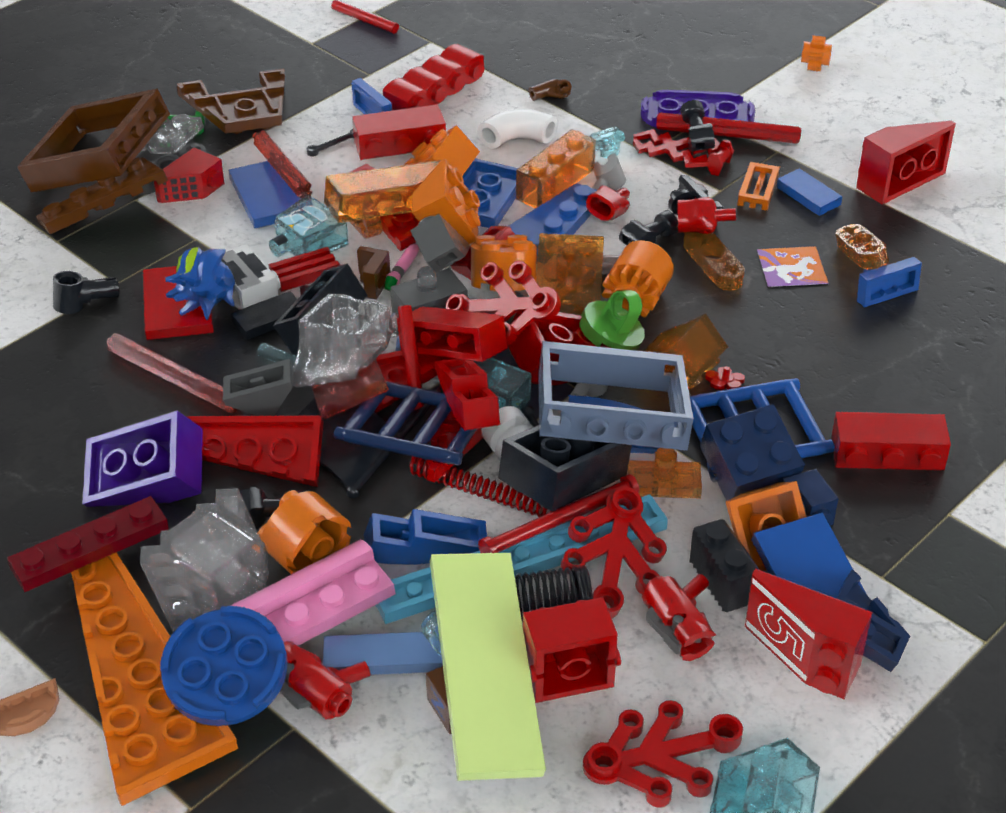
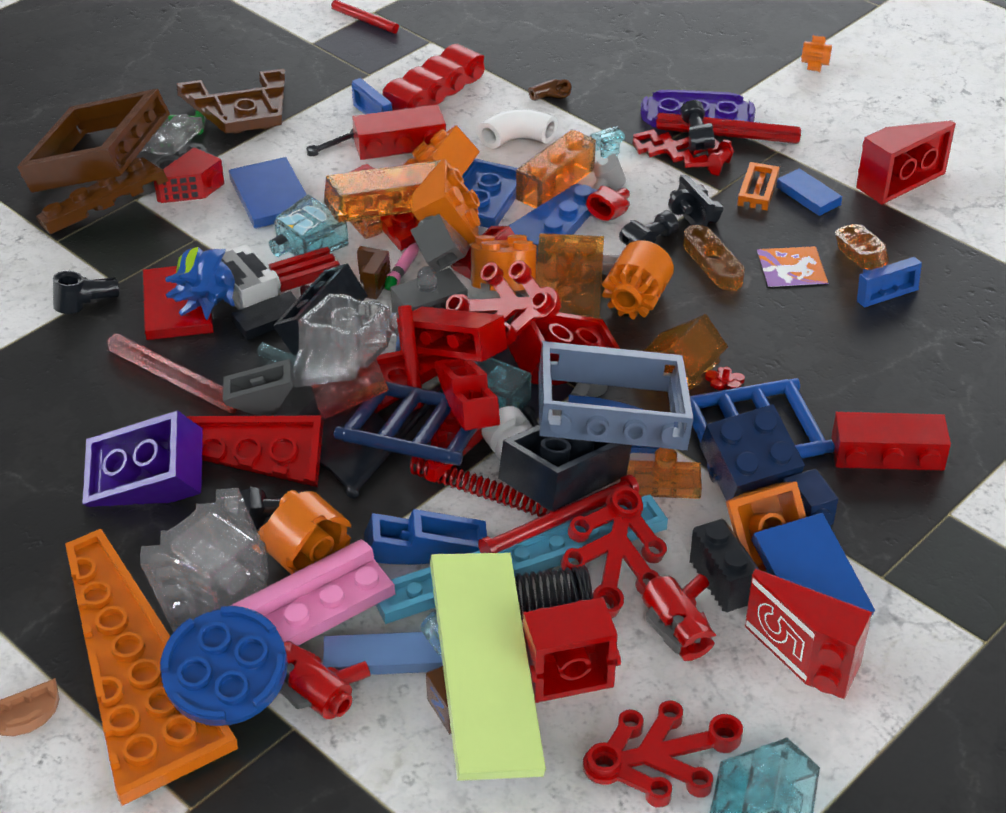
(87, 543): dark red plate -> none
(282, 164): clear red axle -> none
(613, 325): bright green tile -> none
(702, 215): red piece -> none
(885, 635): dark blue wing -> none

